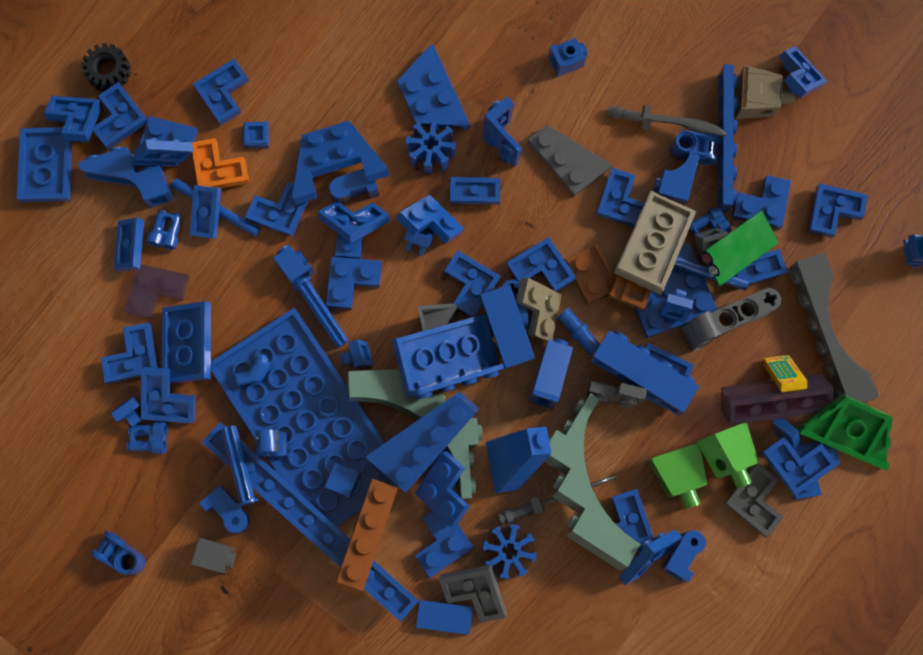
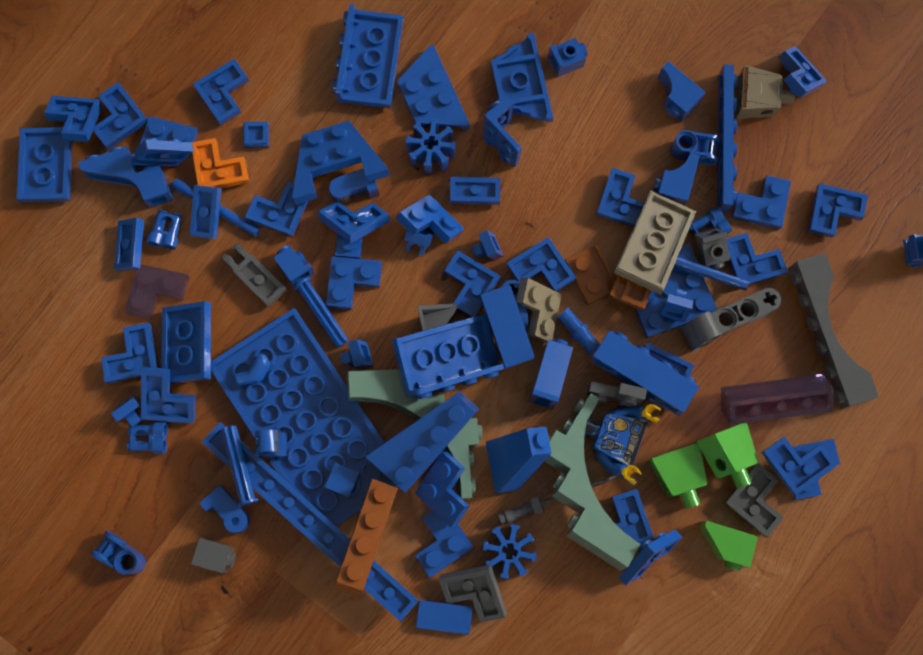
(102, 55): black tyre -> none
(256, 277): none -> dark grey hinge
(368, 58): none -> blue bracket
(488, 247): none -> blue tile
(522, 80): none -> blue wing
(568, 160): dark grey wing -> none
(620, 438): none -> torso
(647, 117): dark grey sword -> none
(682, 92): none -> blue arch
(683, 555): blue leg -> none
(730, 545): none -> bright green slope
(739, 248): green piece -> none
(784, 429): blue tile -> none
(785, 373): yellow tile -> none
(852, 429): green wing -> none

